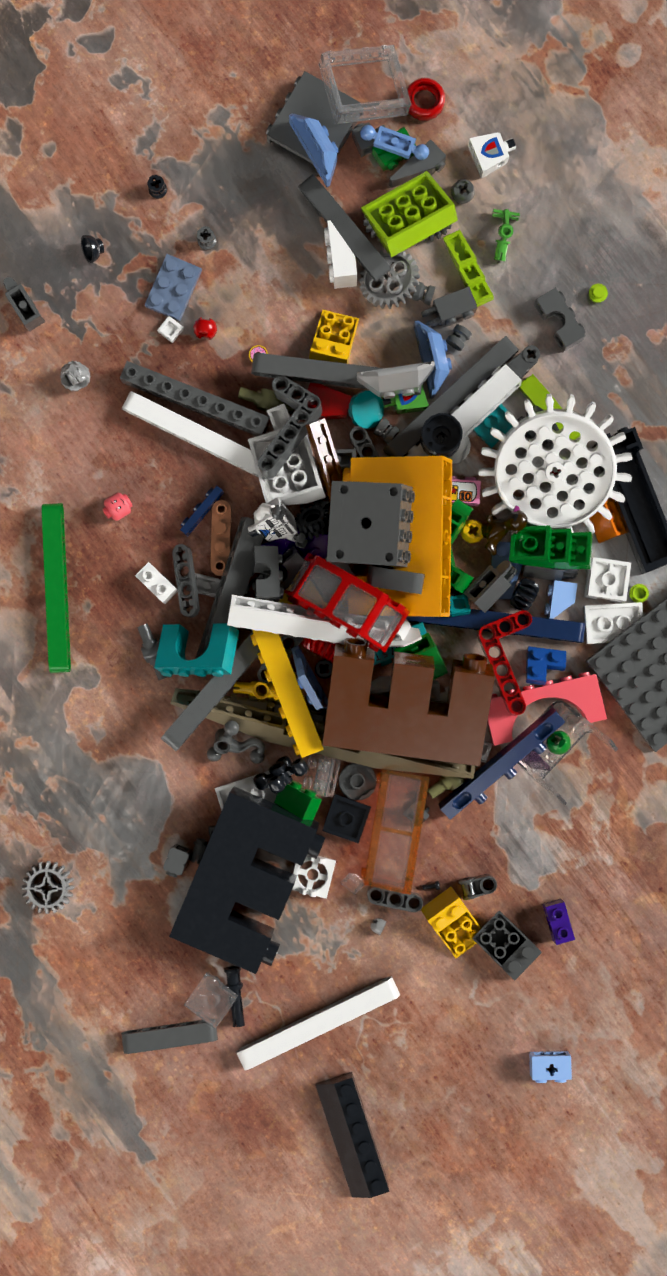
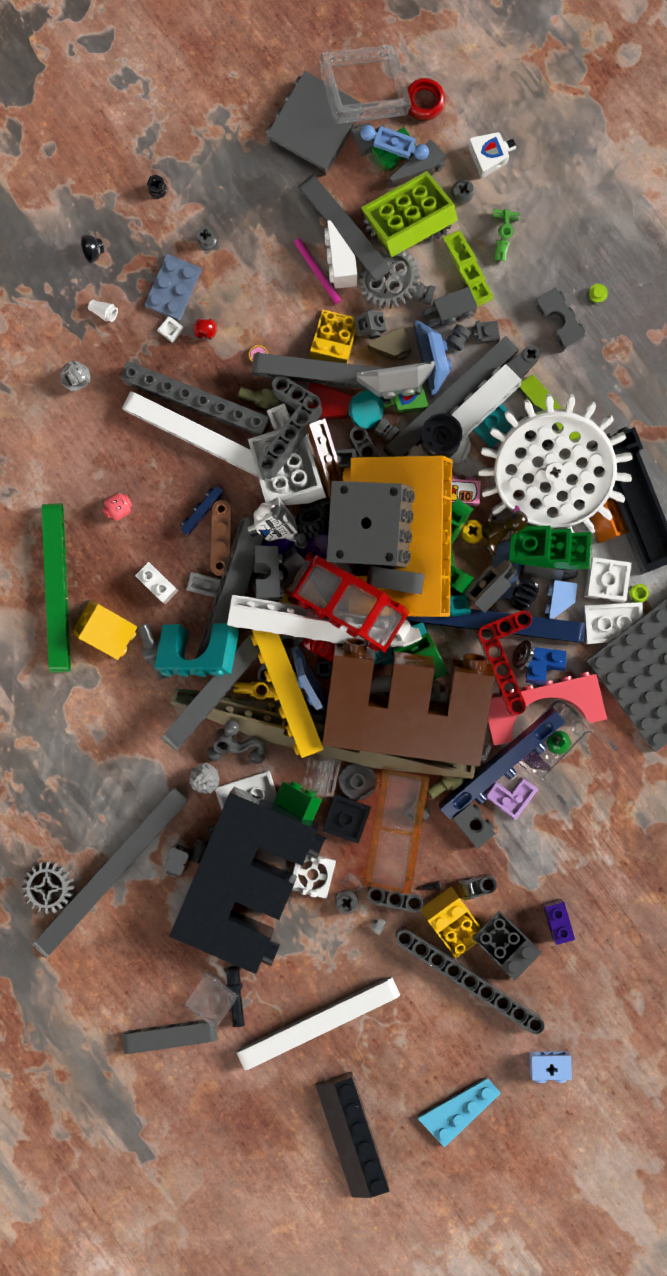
(23, 304): dark grey hinge -> none
(104, 310): none -> white cone
(104, 630): none -> yellow slope
(110, 872): none -> dark grey beam
(182, 581): dark grey beam -> none
(204, 778): none -> light grey piece
(280, 774): black gear -> none
(316, 144): medium blue wedge -> none
(317, 270): none -> dark pink bar
(353, 903): none -> dark grey piece
(370, 324): none -> dark grey brick
(392, 345): none -> dark tan slope
(452, 1116): none -> medium azure wing
(474, 988): none -> dark grey beam
(479, 835): none -> dark grey brick
(486, 332): none -> dark grey bracket
(512, 802): none -> lavender tile
(519, 660): none -> dark grey gear

